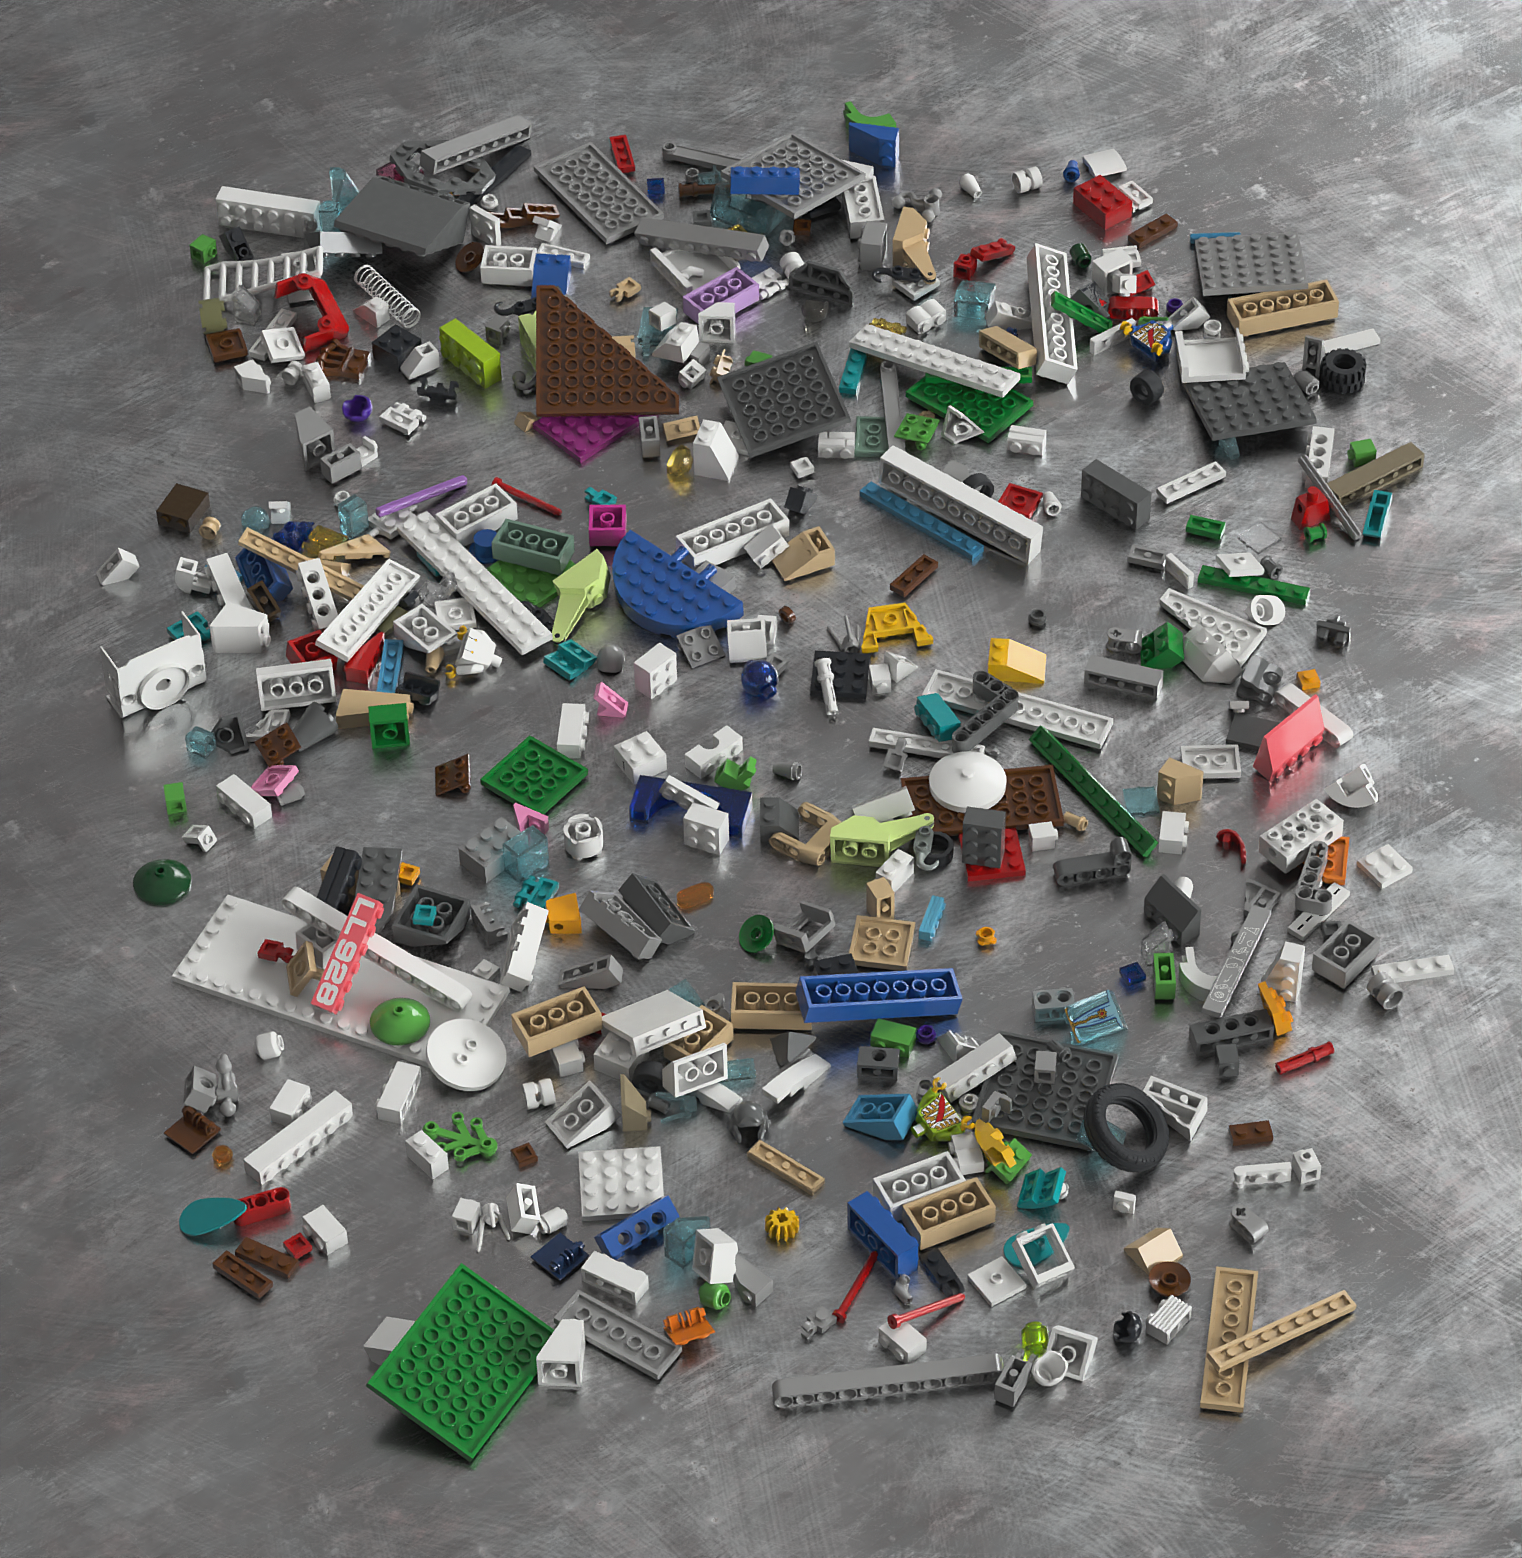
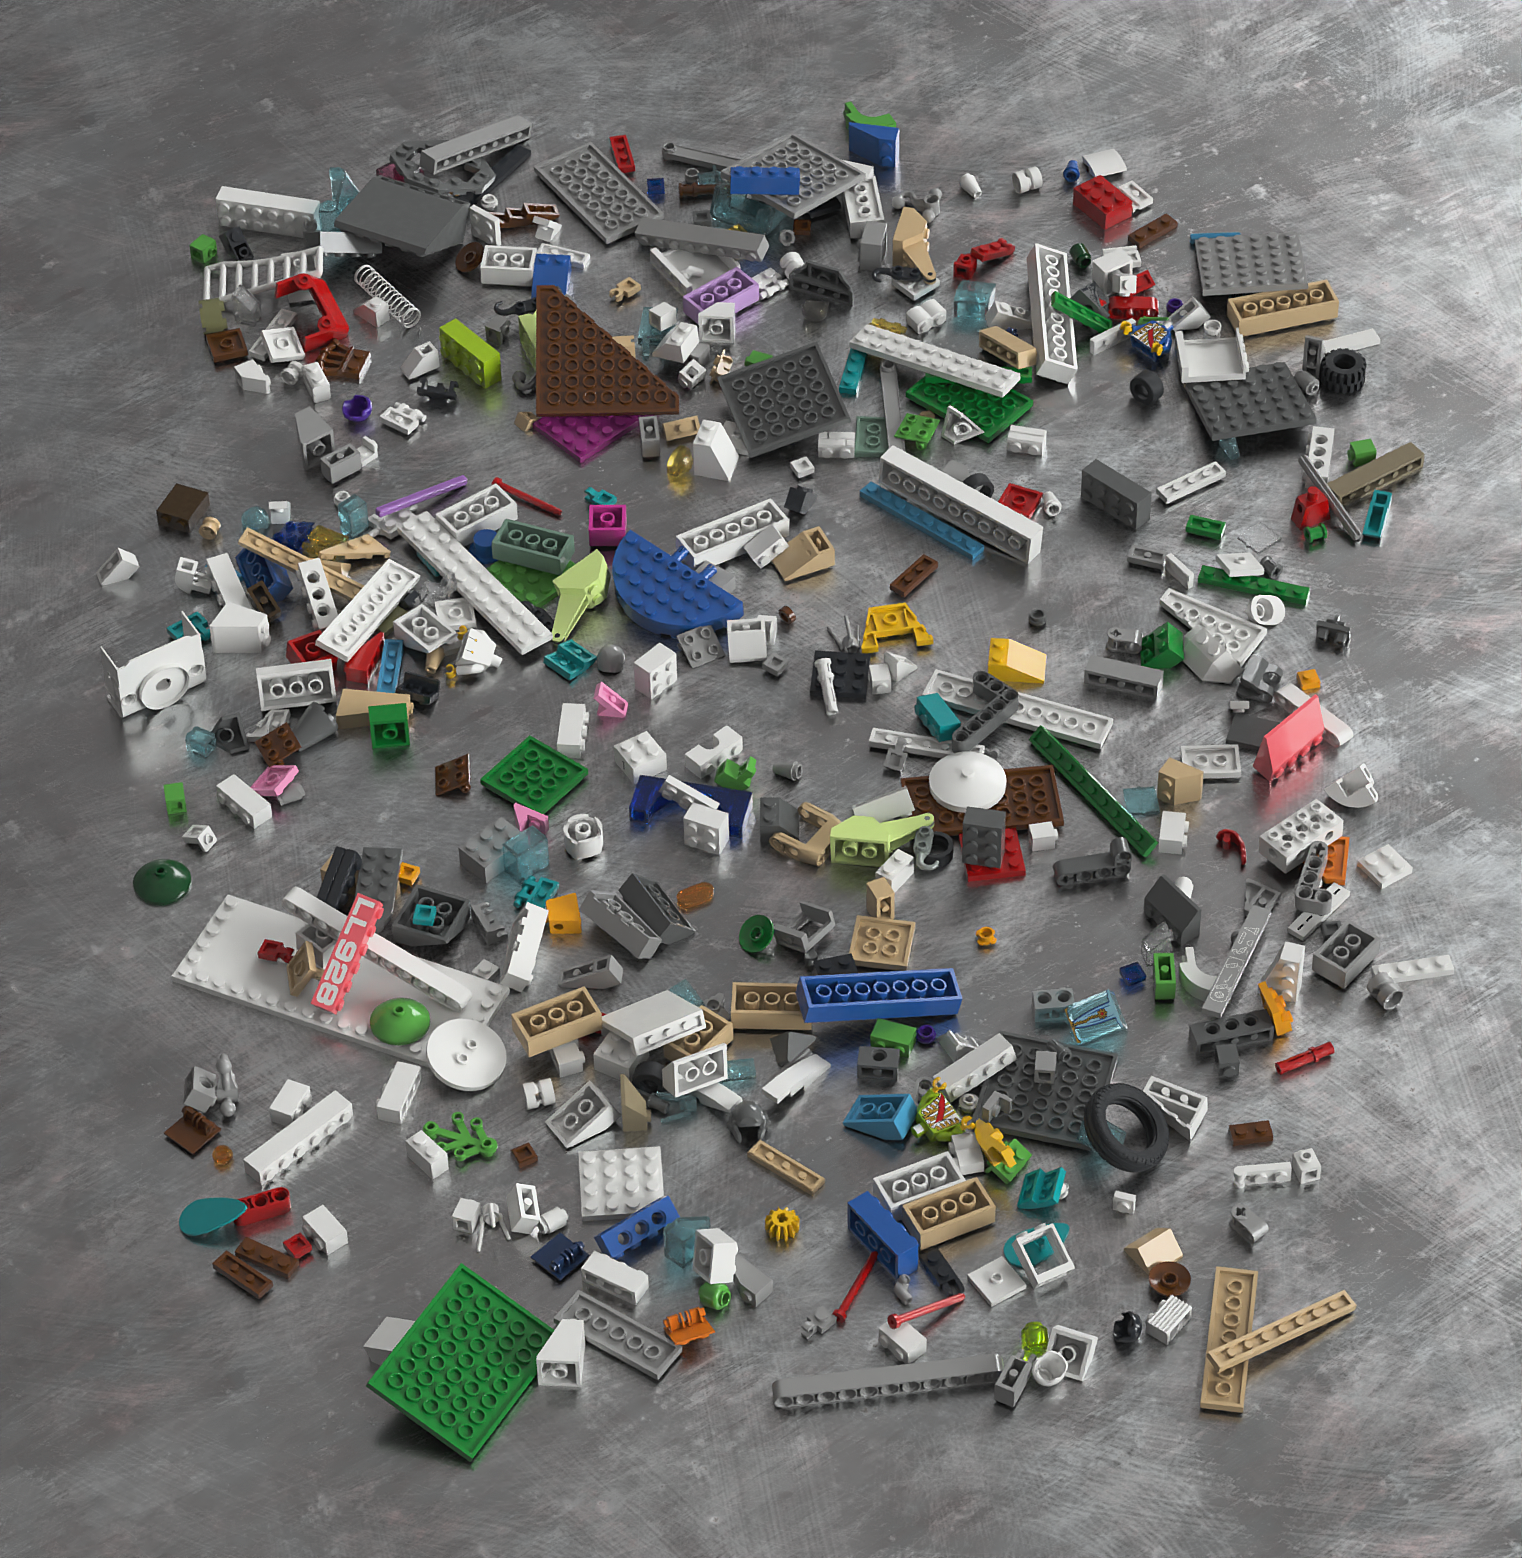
(268, 1045): white head -> none
(394, 347): black brick -> none
(759, 678): clear blue brick -> none
(931, 918): medium azure piece -> none
(1075, 821): tan pin -> none

